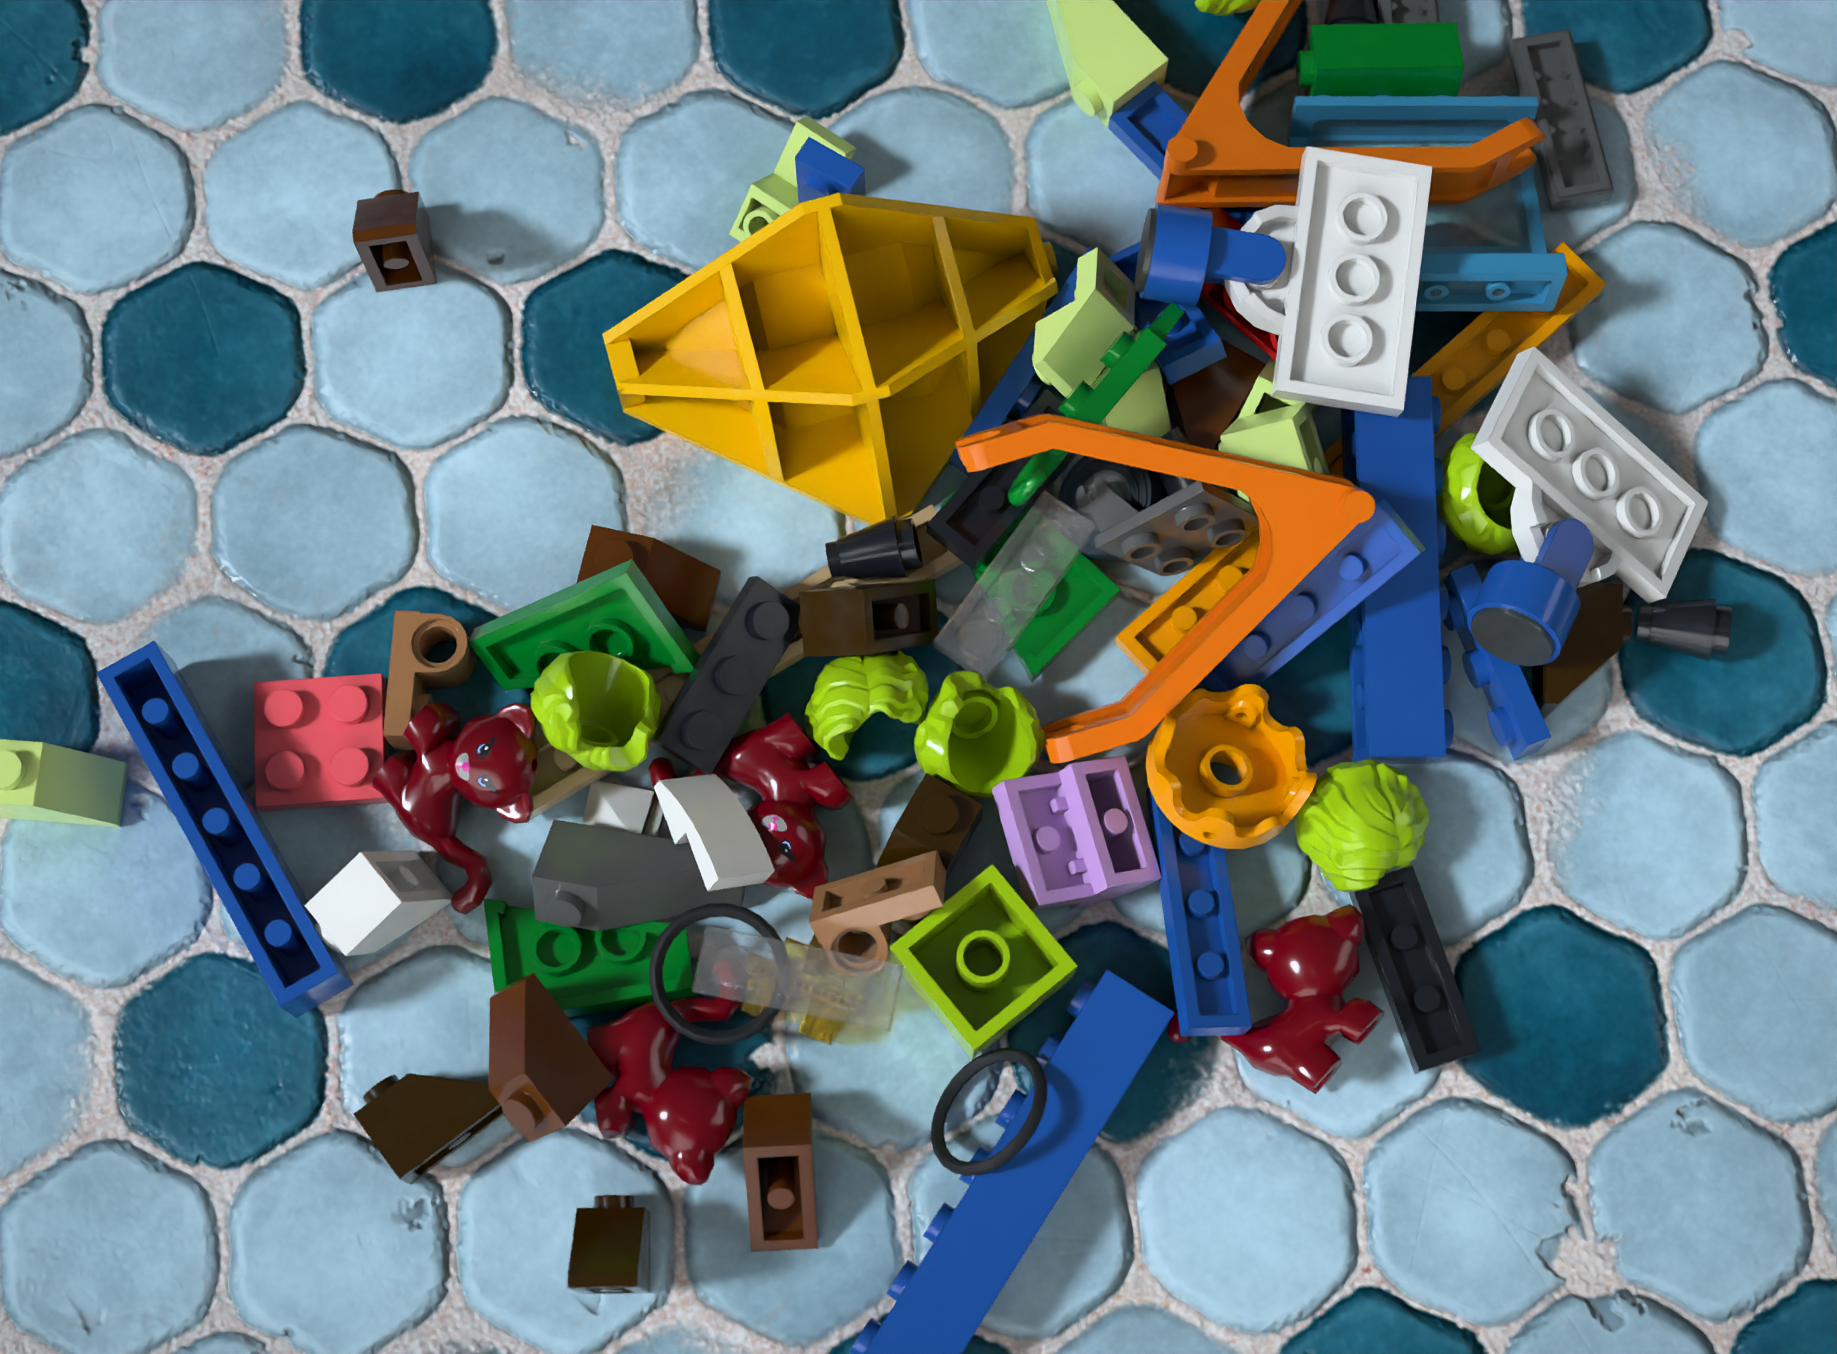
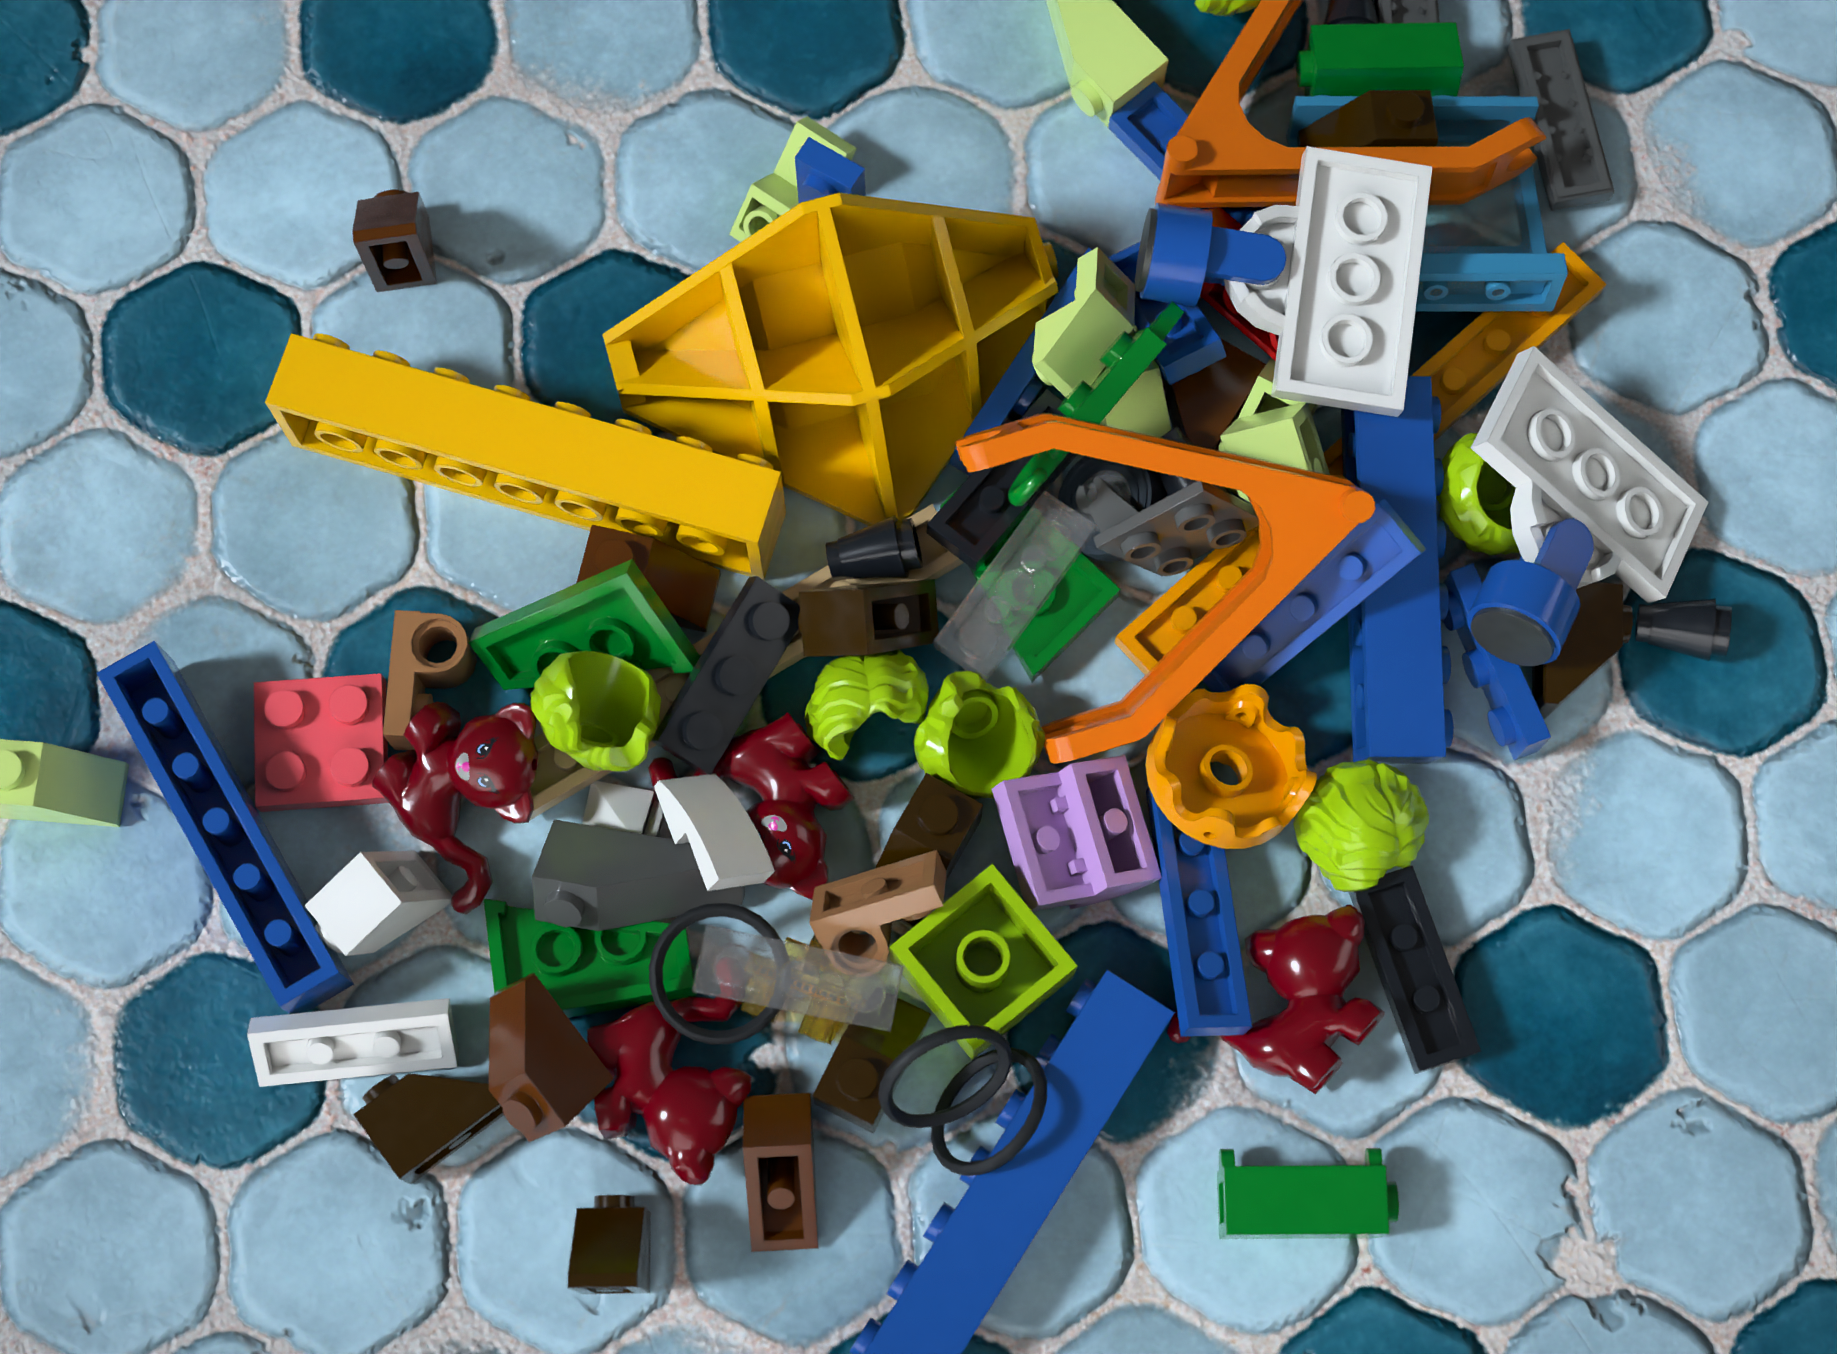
(353, 1042): none -> white plate
(527, 453): none -> yellow brick
(859, 1063): none -> dark brown slope
(928, 1043): none -> black tyre
(1305, 1200): none -> green brick
(1376, 120): none -> dark brown slope

